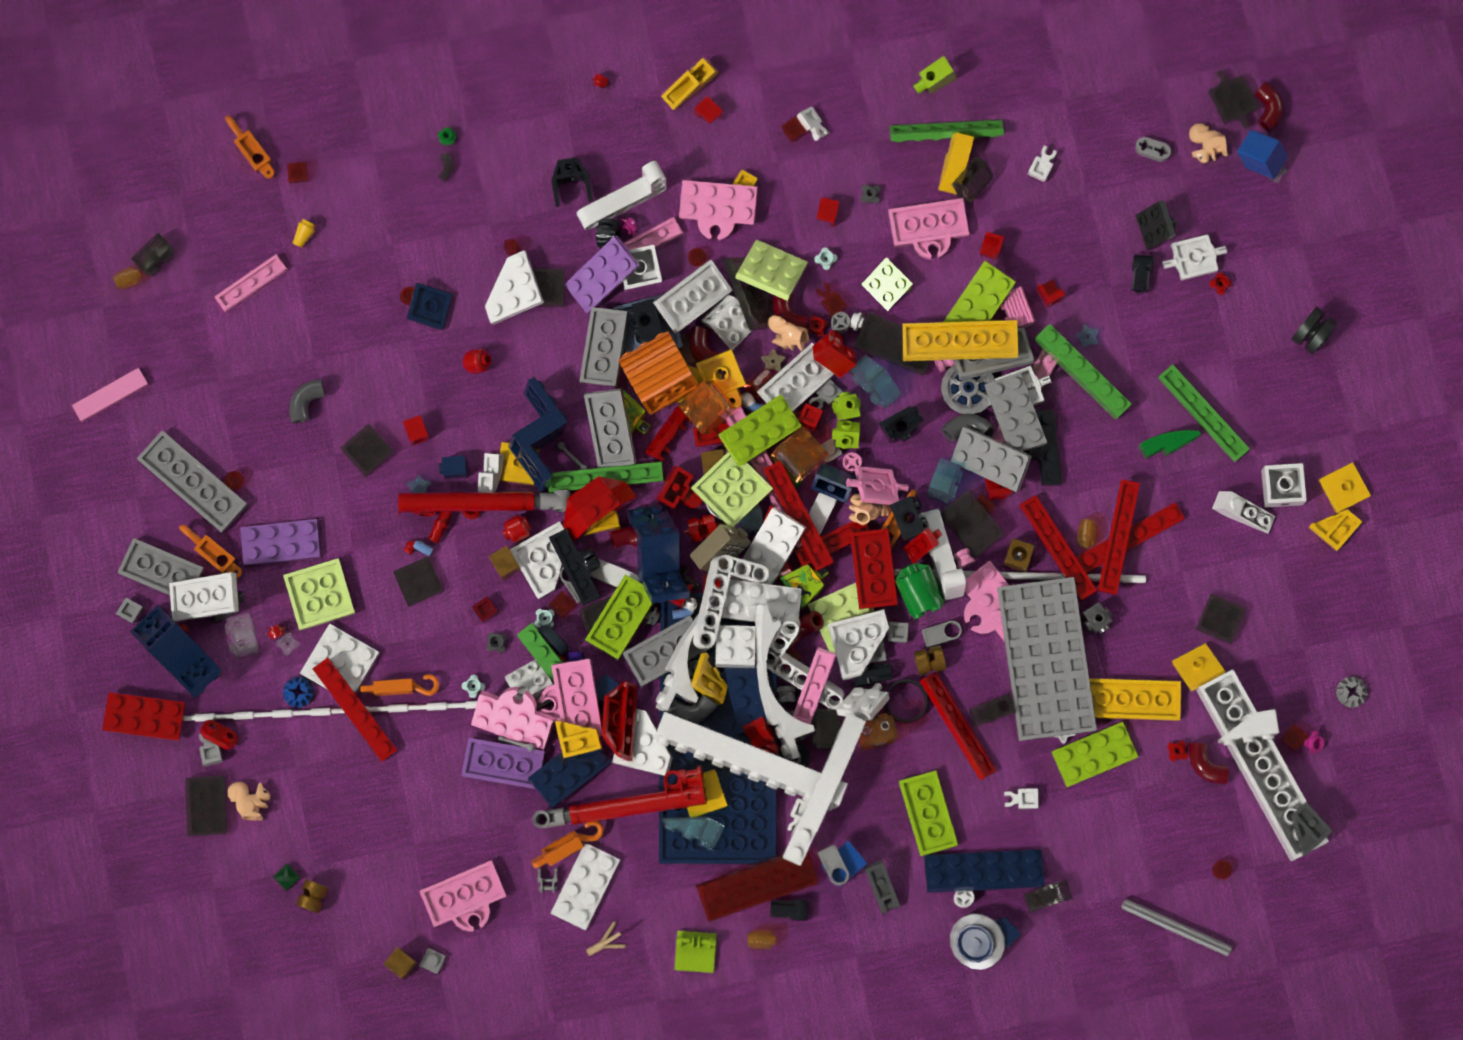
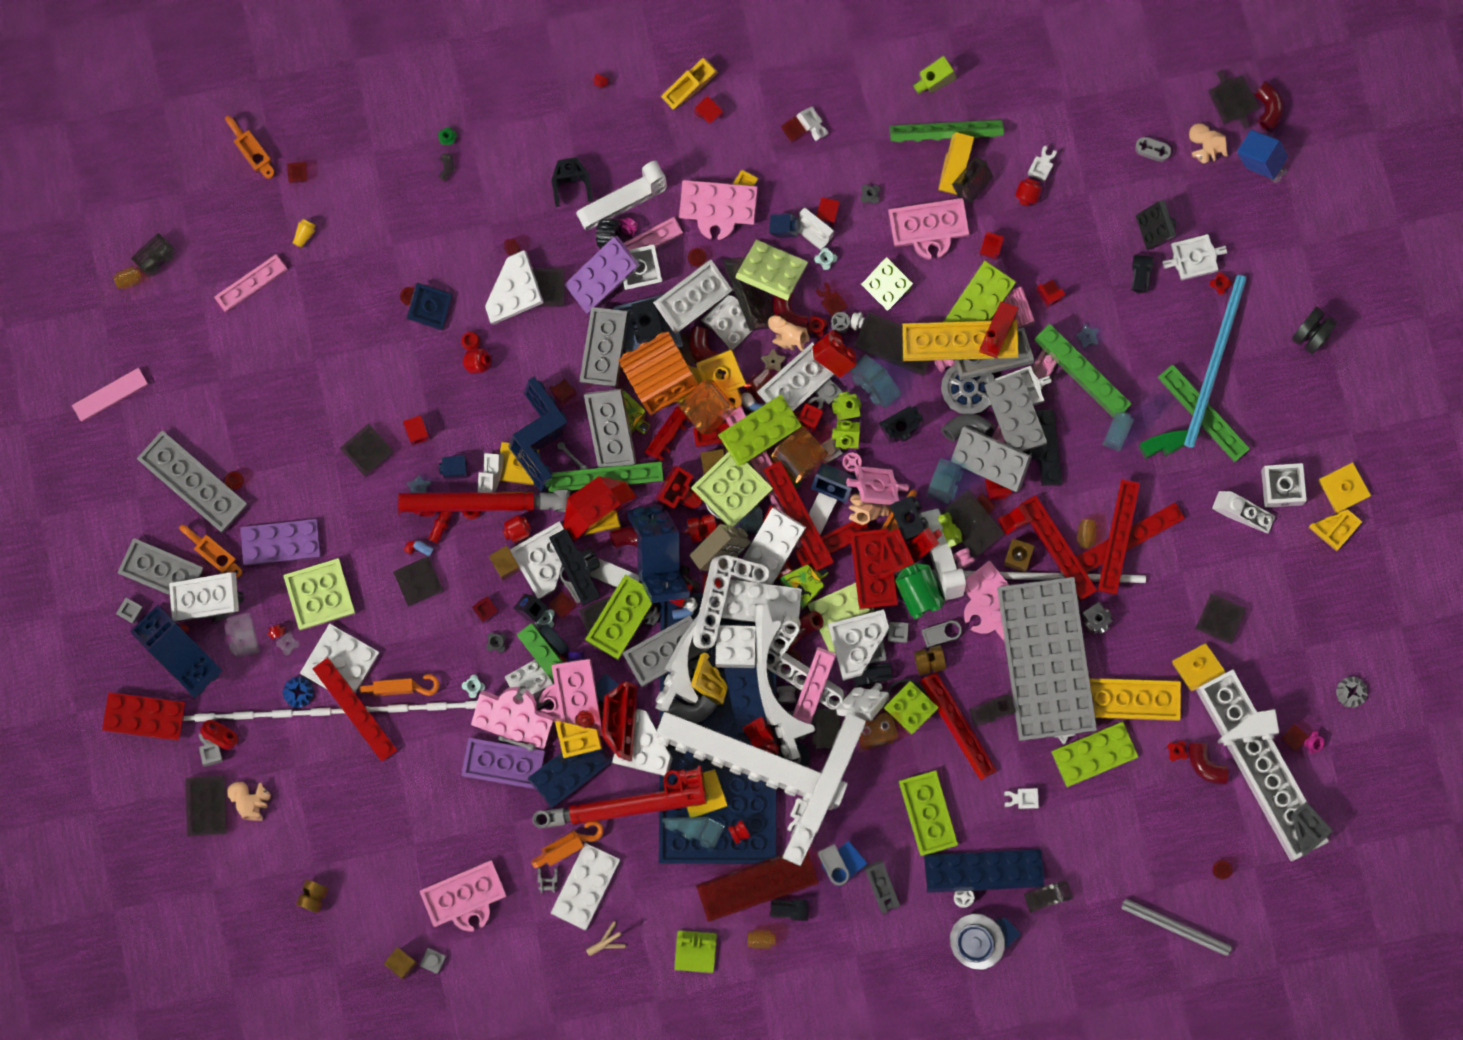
(286, 877): dark green tile -> none
(302, 397): dark grey cylinder -> none
(470, 341): none -> red plate
(530, 607): none -> black brick
(563, 392): none -> clear red panel
(585, 719): none -> clear red plate
(739, 832): none -> red wheel
(784, 226): none -> dark blue brick
(814, 229): none -> white bracket
(893, 553): none -> red wing
(911, 707): none -> lime hinge
(951, 532): none -> lime plate
(998, 329): none -> red piece
(1015, 520): none -> red panel
(1028, 192): none -> red head
(1118, 431): none -> clear light blue slope
(1215, 361): none -> medium azure axle

